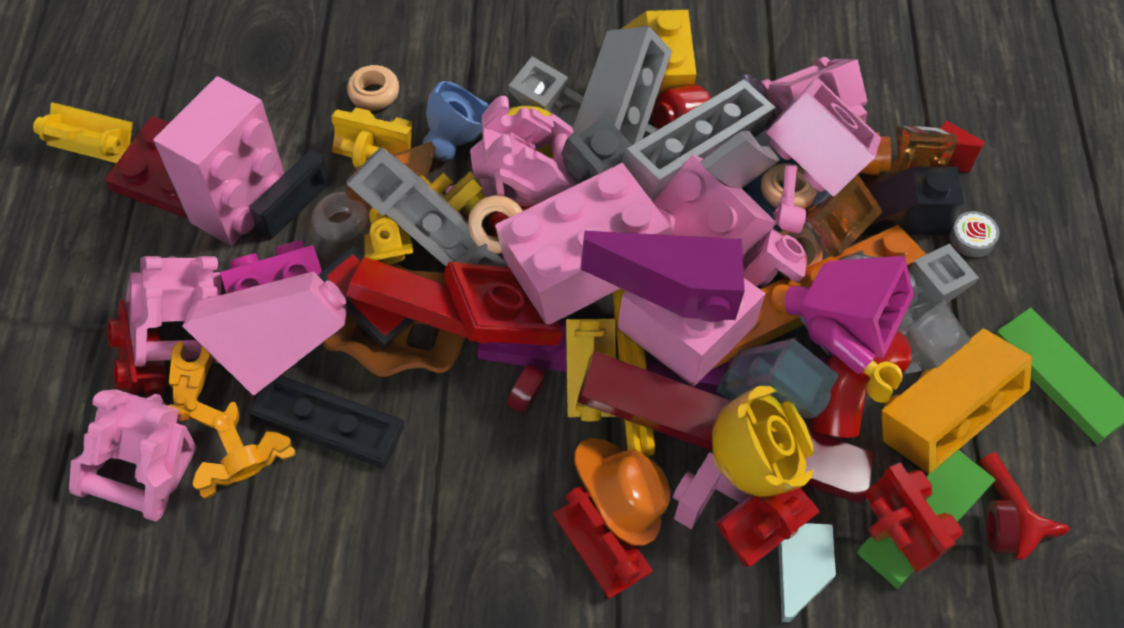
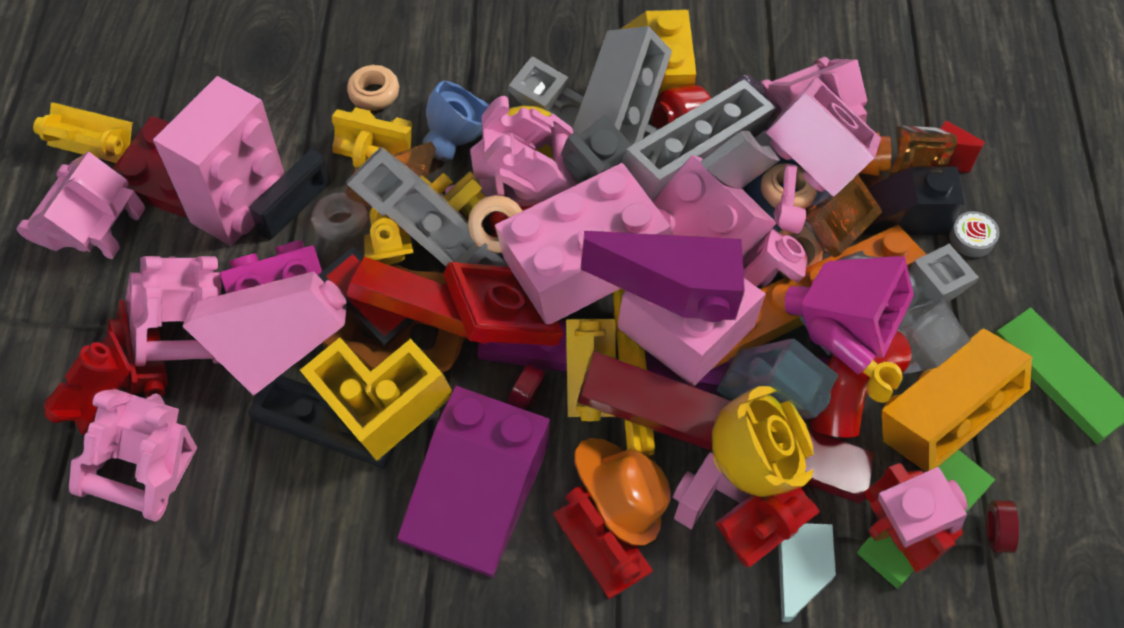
(82, 208): none -> bright pink piece
(96, 369): none -> red hinge
(242, 461): light orange piece -> none
(381, 403): none -> yellow brick
(475, 480): none -> magenta slope
(924, 506): none -> bright pink bracket
(1031, 524): red piece -> none

